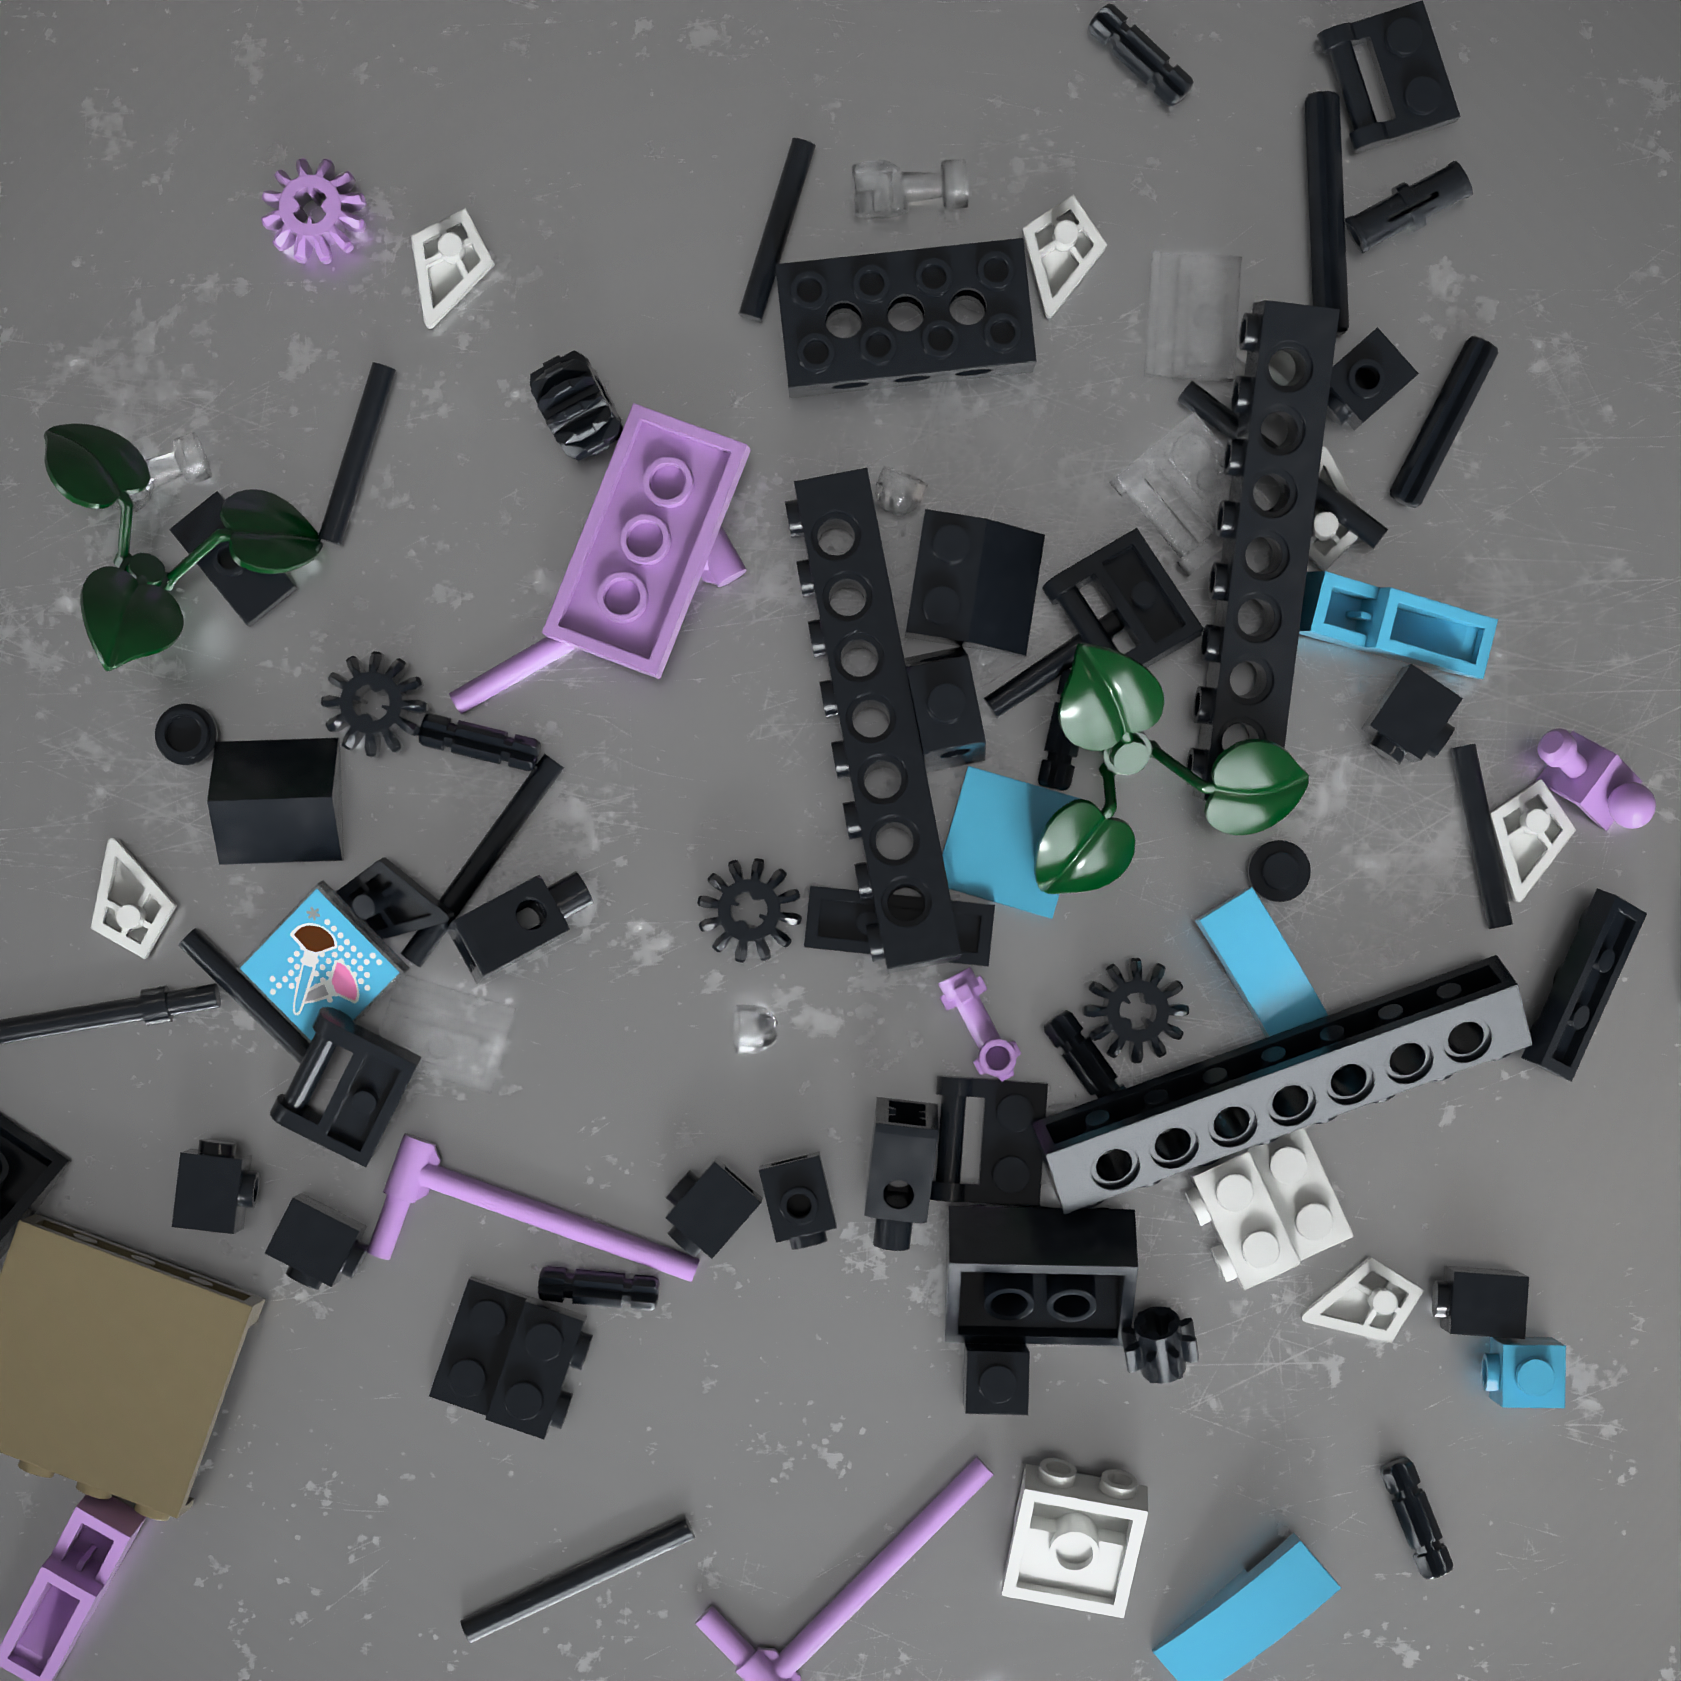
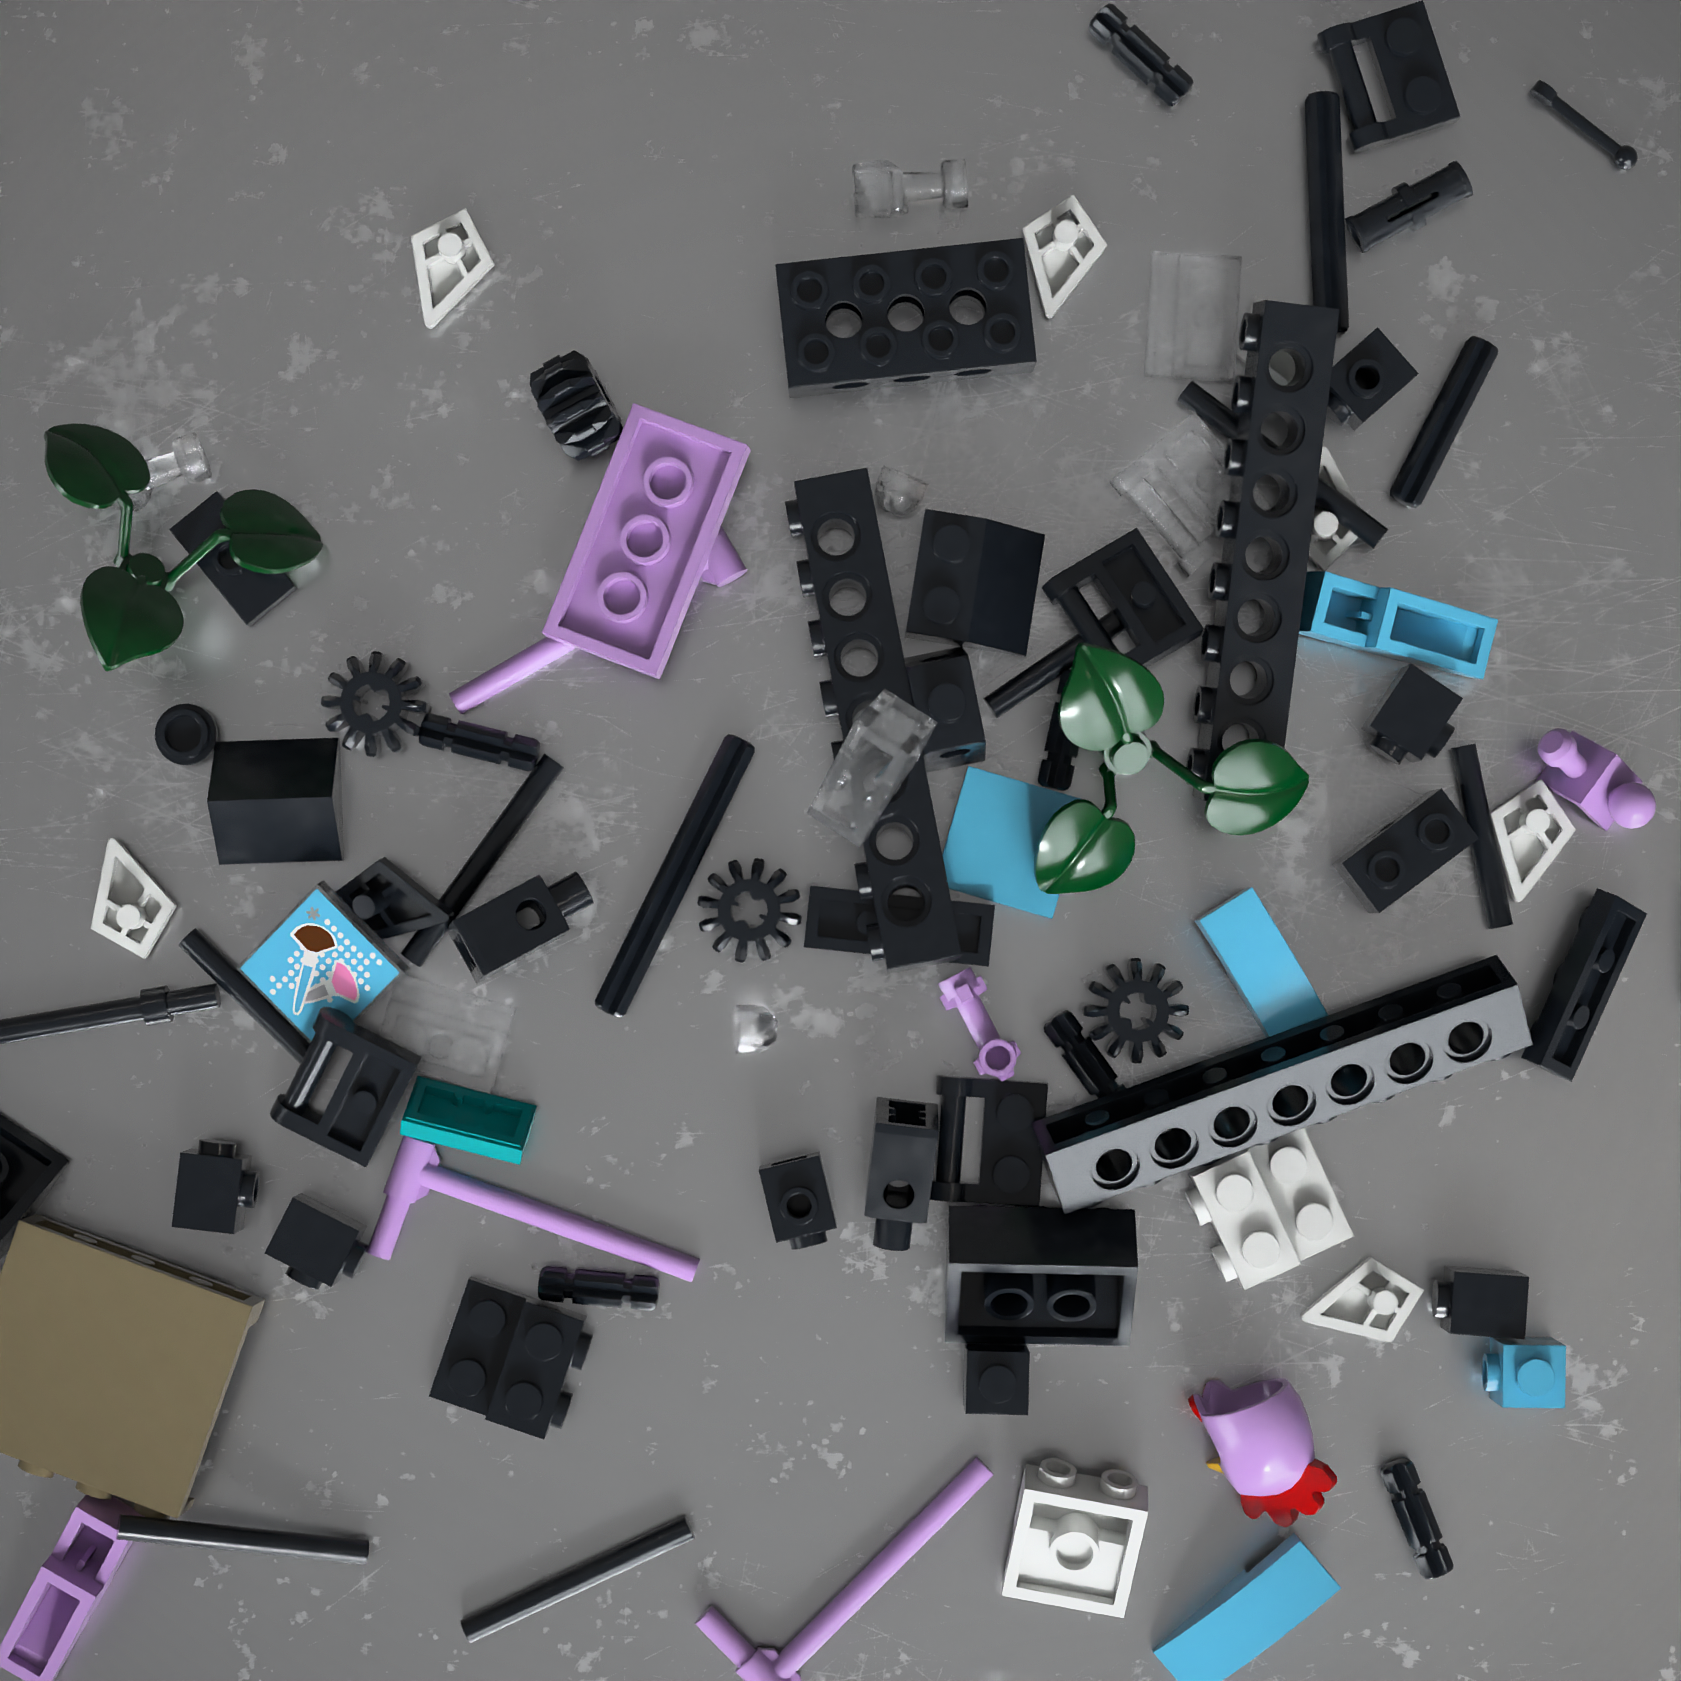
(242, 1539): none -> black bar
(337, 205): lavender gear -> none
(356, 453): black bar -> none
(468, 1120): none -> teal plate
(674, 875): none -> black axle
(709, 1209): black brick -> none
(777, 229): black bar -> none
(871, 766): none -> clear arch
(1160, 1345): black gear -> none
(1265, 1448): none -> lavender piece
(1279, 871): black plate -> none
(1405, 851): none -> black brick
(1624, 156): none -> black hinge

